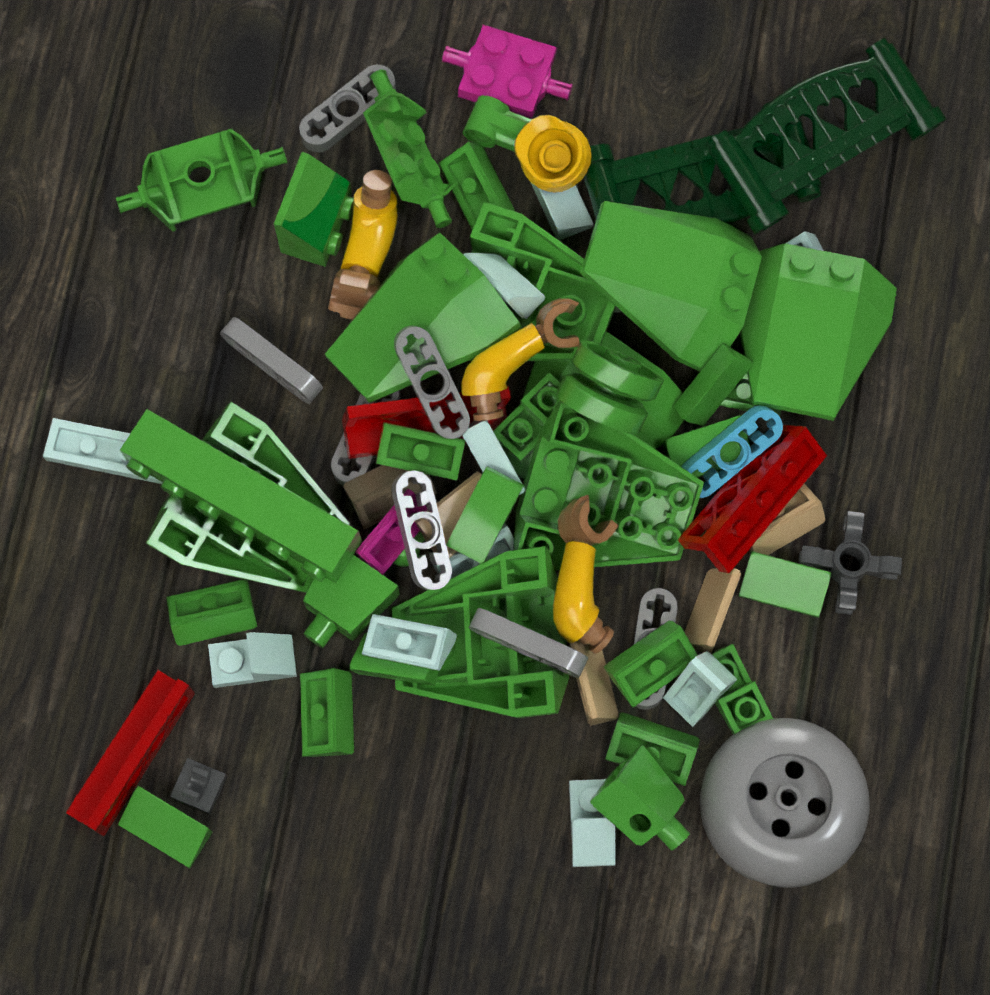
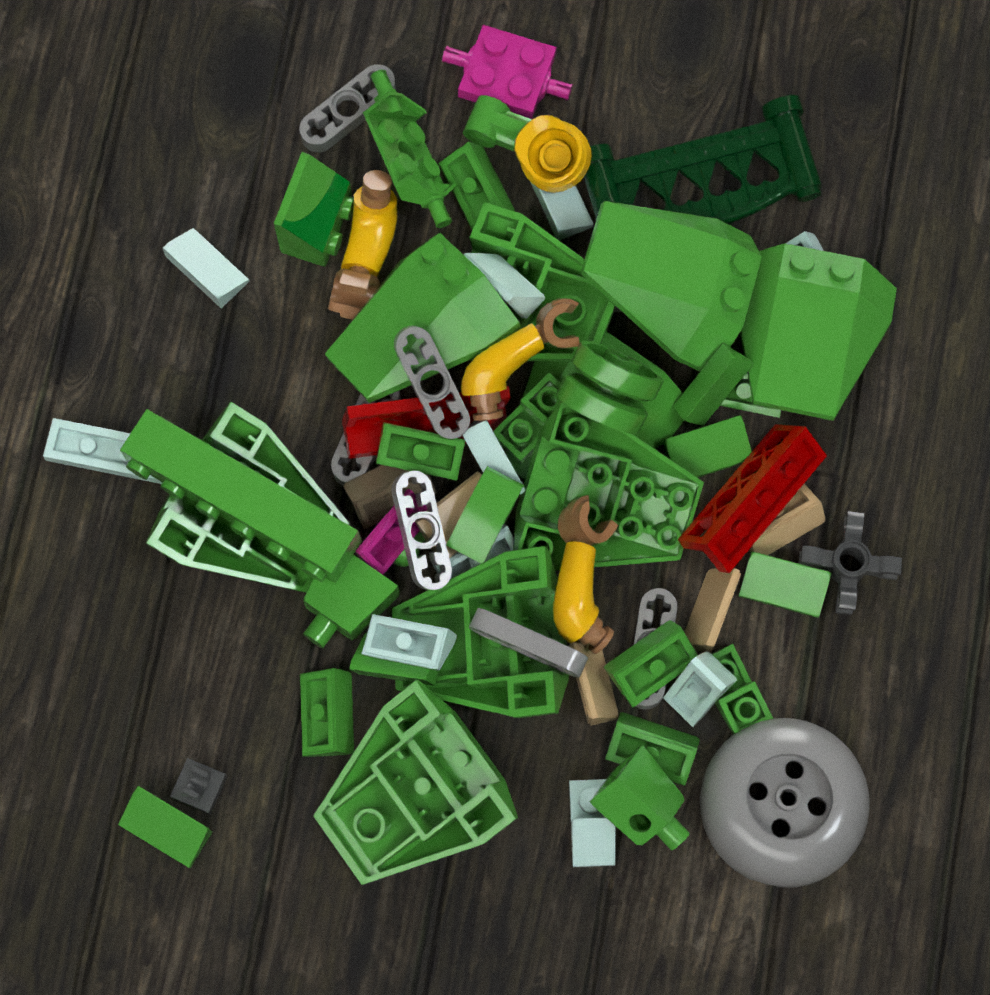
(131, 752): red fence -> none
(205, 266): none -> light aqua slope
(211, 612): bright green slope -> none
(232, 180): bright green plate -> none
(252, 659): light aqua slope -> none
(271, 360): light grey beam -> none
(414, 790): none -> bright green wedge
(747, 454): medium azure beam -> none
(763, 185): dark green piece -> none

